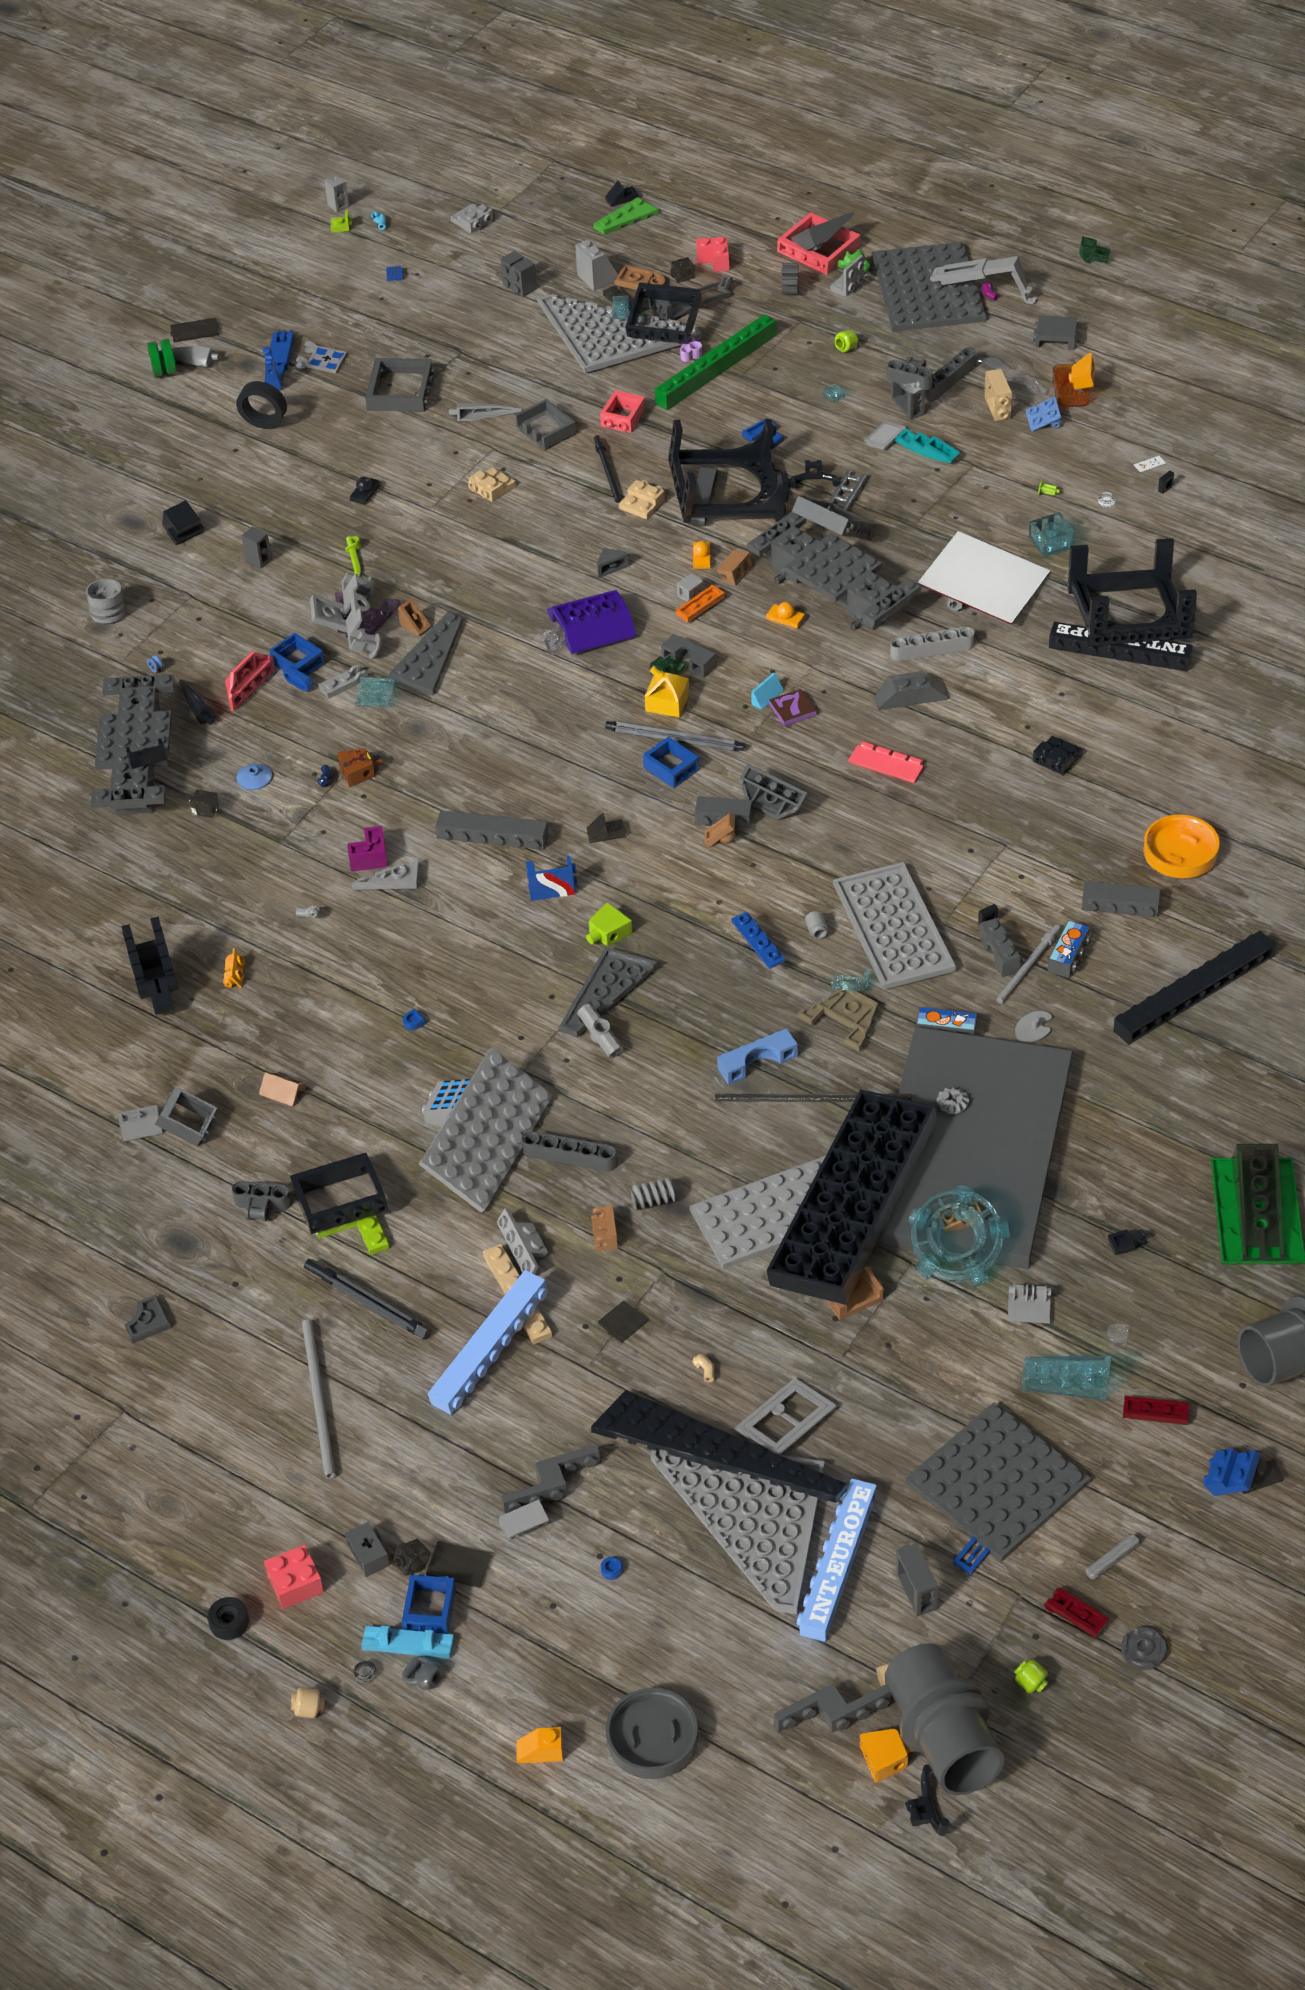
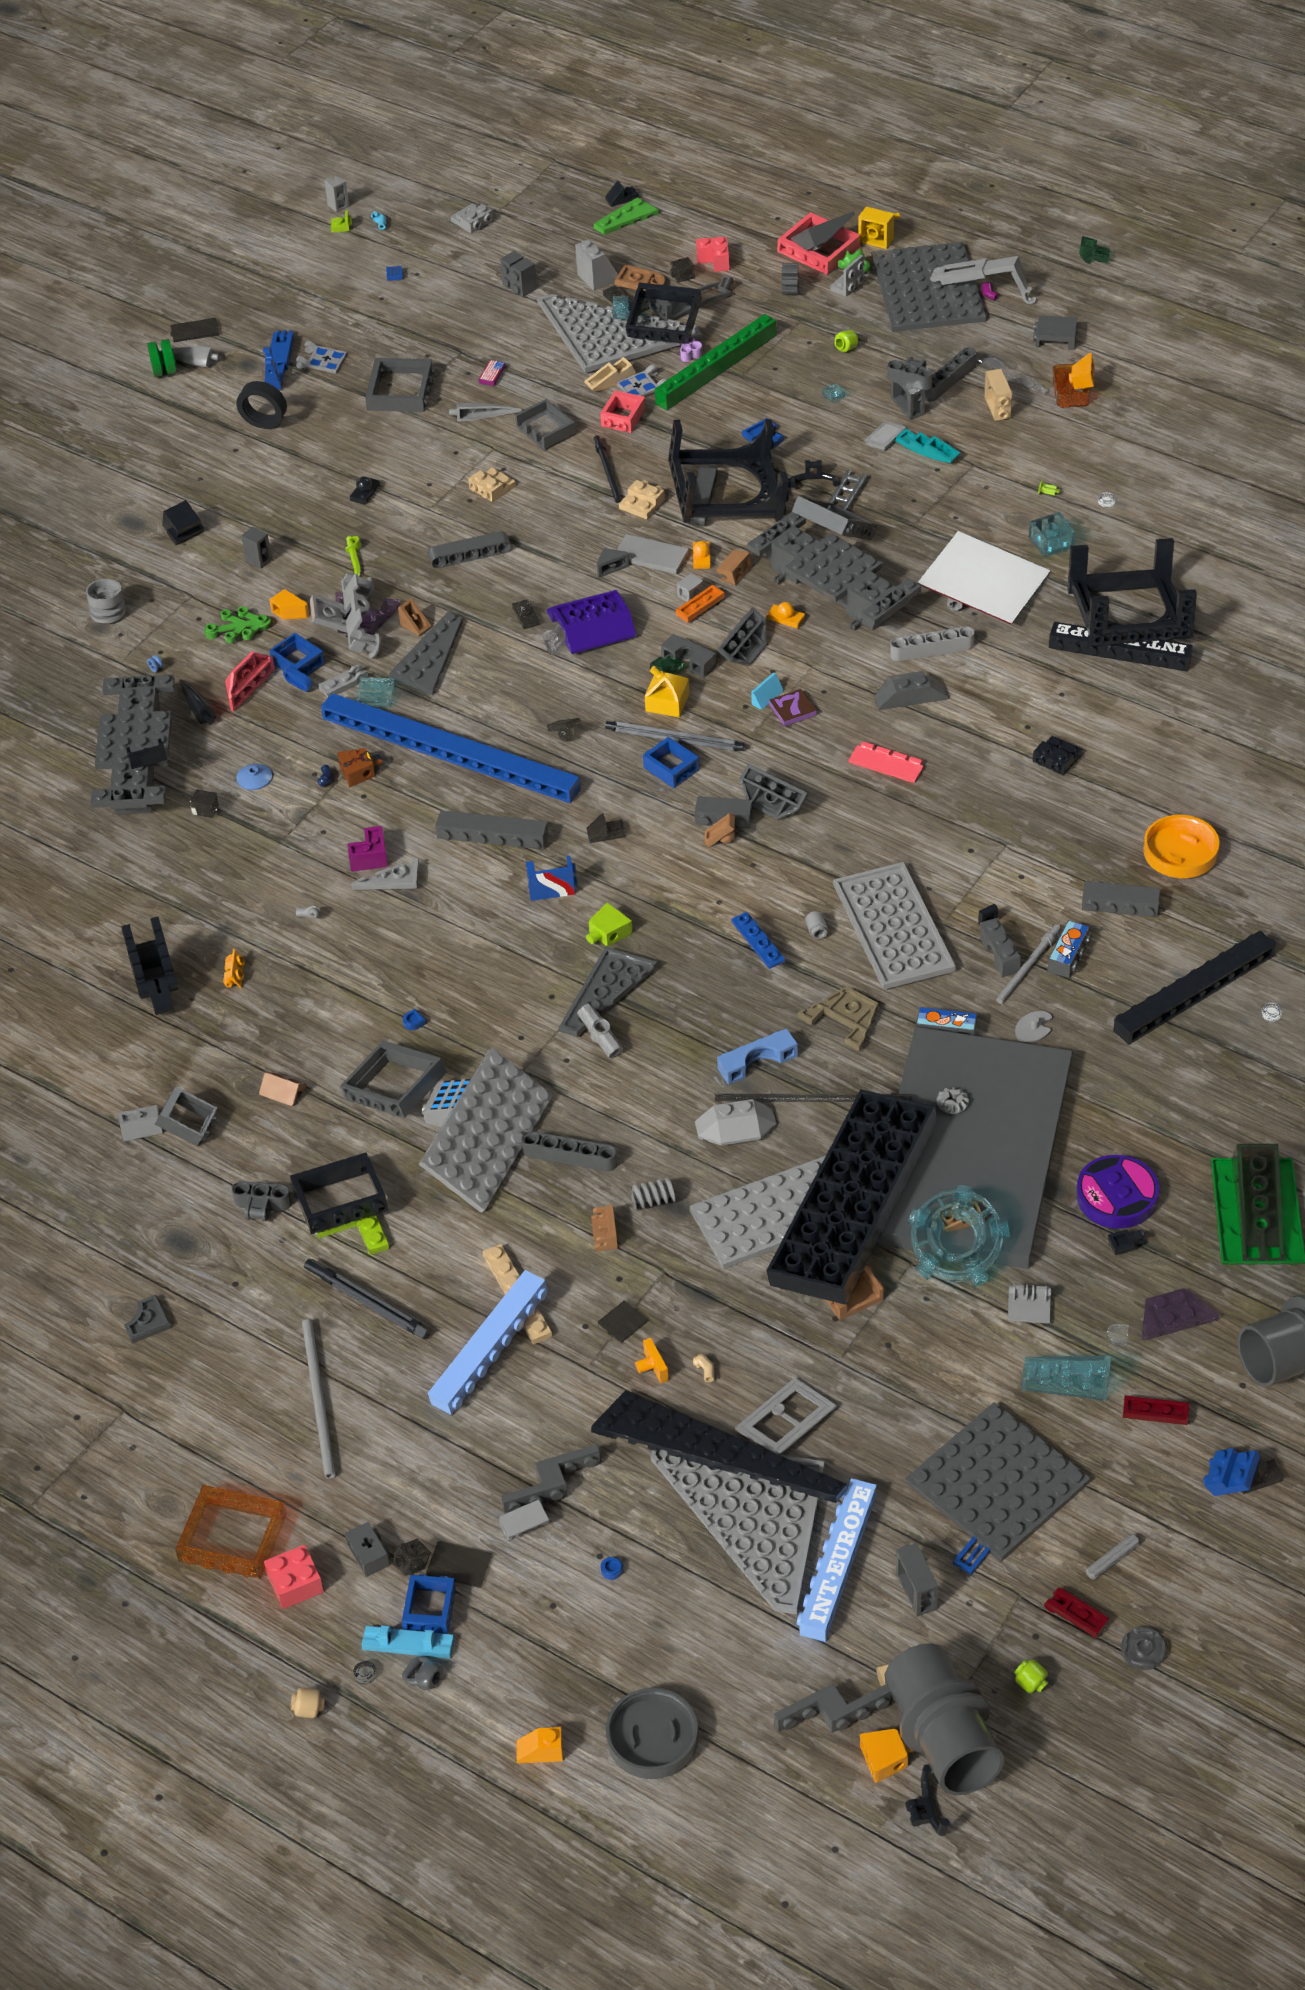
(224, 1607): black tyre -> none
(239, 625): none -> bright green plant
(239, 1502): none -> clear orange window
(289, 606): none -> light orange slope
(431, 1066): none -> dark grey window
(451, 748): none -> blue brick
(469, 549): none -> dark grey beam
(491, 372): none -> tile
(523, 1241): light grey bracket -> none
(525, 613): none -> clear smoke tile
(565, 728): none -> clear smoke tile
(610, 374): none -> tan slope
(641, 383): none -> light grey flag
(652, 1361): none -> light orange tile
(653, 553): none -> light grey tile
(735, 1122): none -> light grey wedge
(745, 639): none -> dark grey wedge
(861, 984): clear light blue helmet -> none
(876, 227): none -> yellow piece
(1043, 414): medium blue hinge -> none
(1117, 1191): none -> brick
(1150, 463): white sticker -> none
(1166, 482): black tile -> none
(1174, 1313): none -> clear purple wing
(1271, 1012): none -> clear tile

